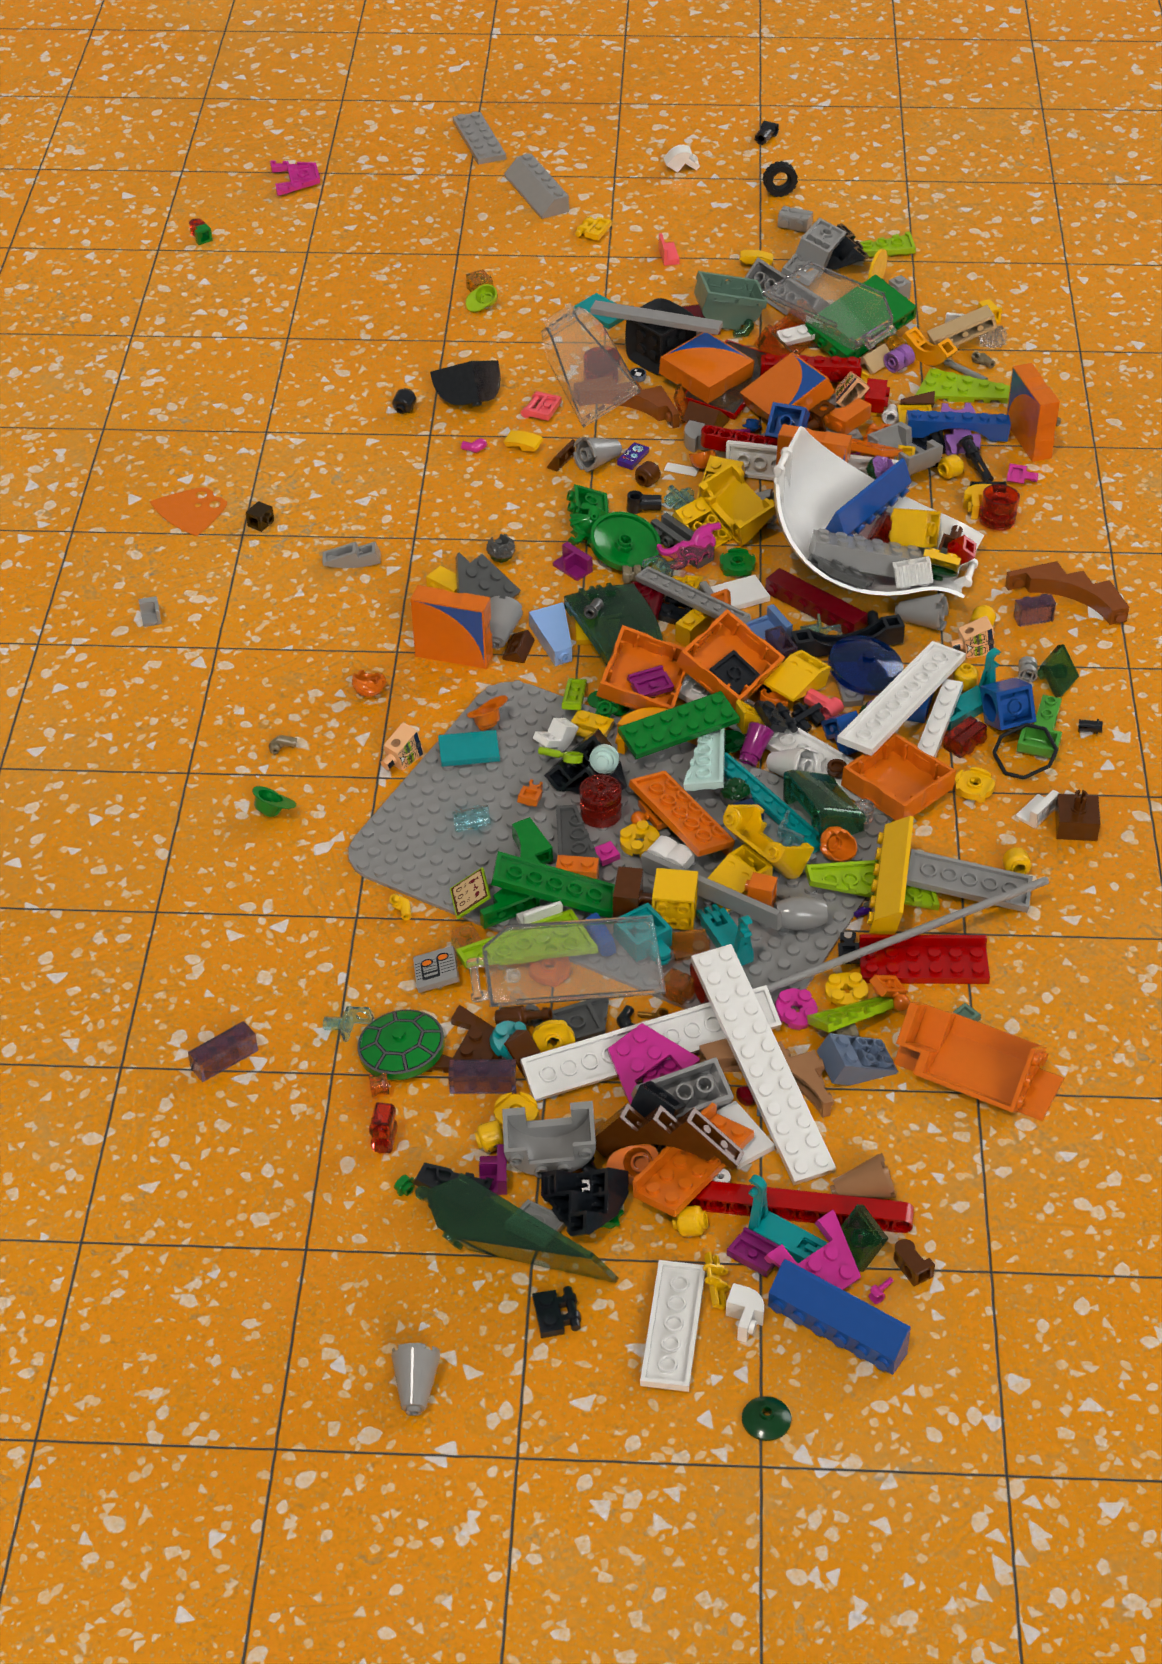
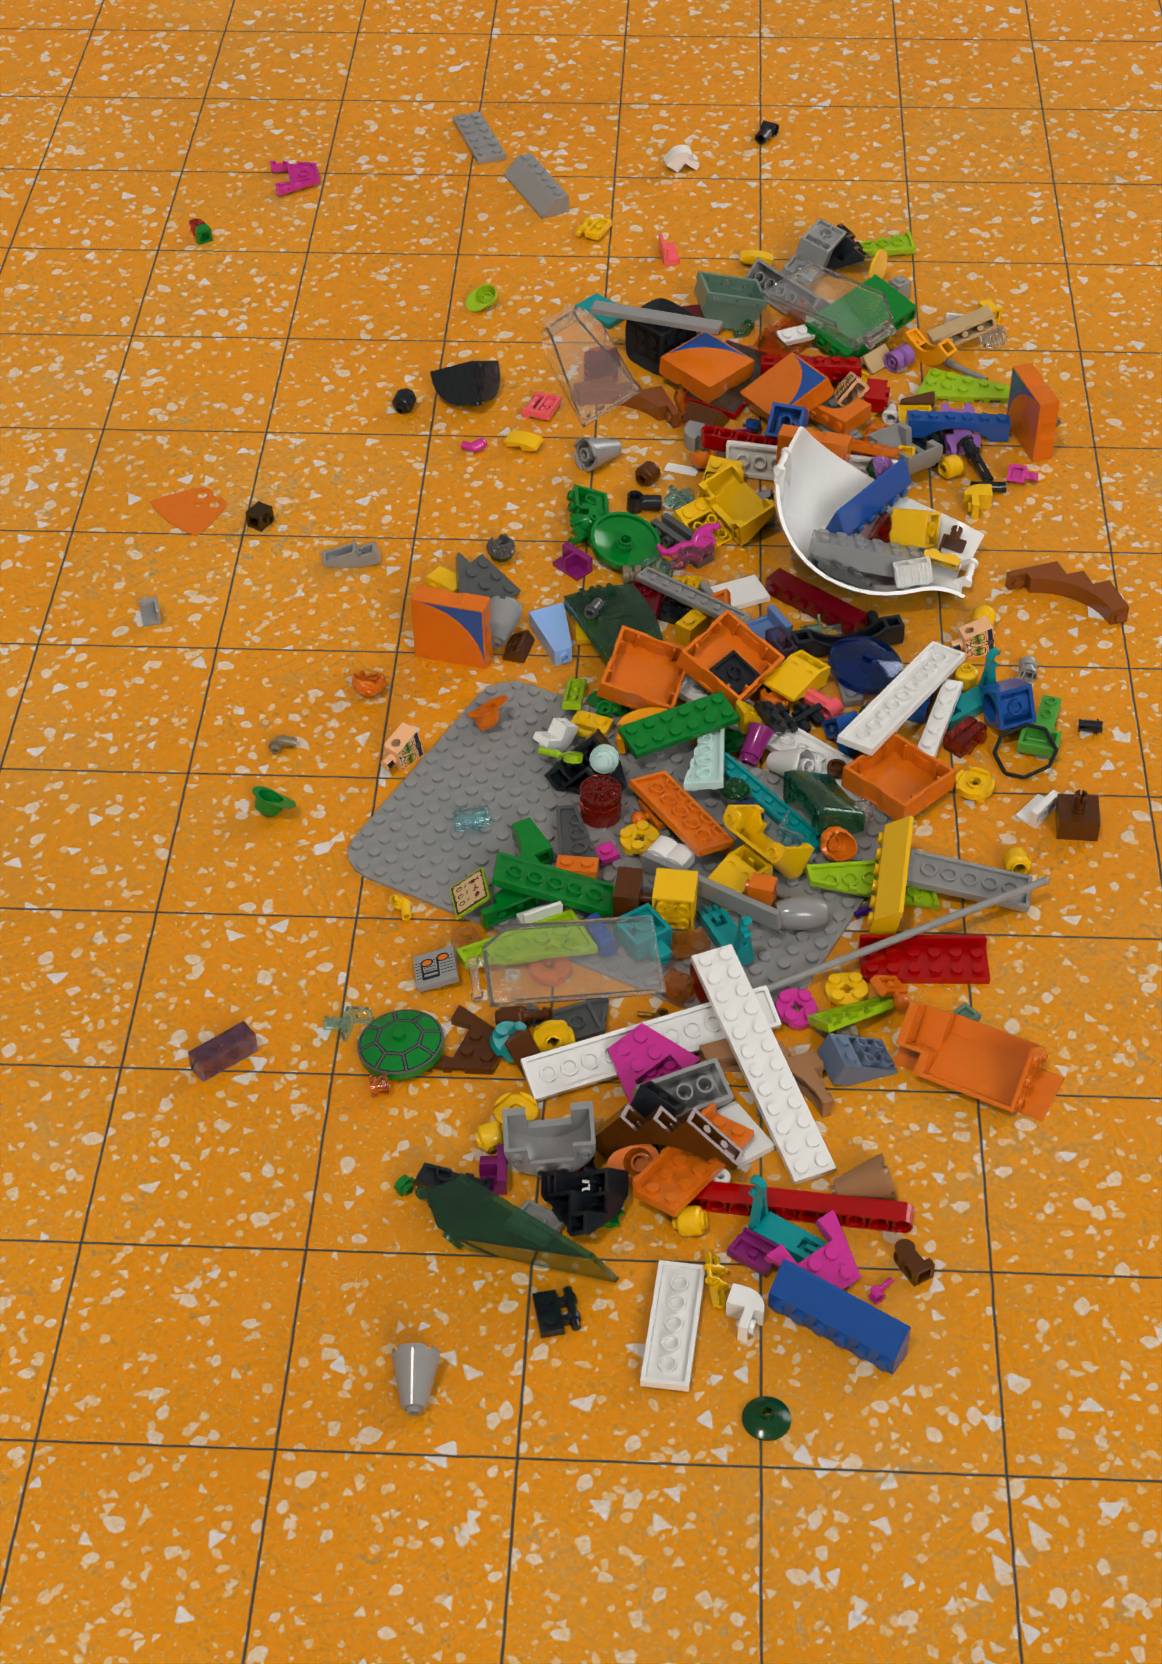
(383, 1127): clear red brick -> none
(469, 748): teal tile -> none
(476, 279): clear yellow head -> none
(482, 1076): brick -> none
(530, 795): orange plate -> none
(562, 457): reddish brown slope -> none
(623, 1019): black arm -> none
(633, 456): dark purple tile -> none
(638, 374): tile -> none
(651, 682): magenta plate -> none
(744, 1096): dark red rock -> none
(745, 566): green plate -> none
(773, 170): black tyre -> none
(795, 219): light grey brick -> none
(817, 416): reddish brown bracket -> none
(848, 945): black plate -> none
(863, 1236): clear green tile -> none
(925, 611): light grey cone -> none
(941, 572): dark green dish -> none
(963, 548): red brick -> none
(982, 358): dark tan arm -> none
(999, 507): clear red wheel -> none
(1034, 610): brick -> none
(1058, 671): clear green tile -> none

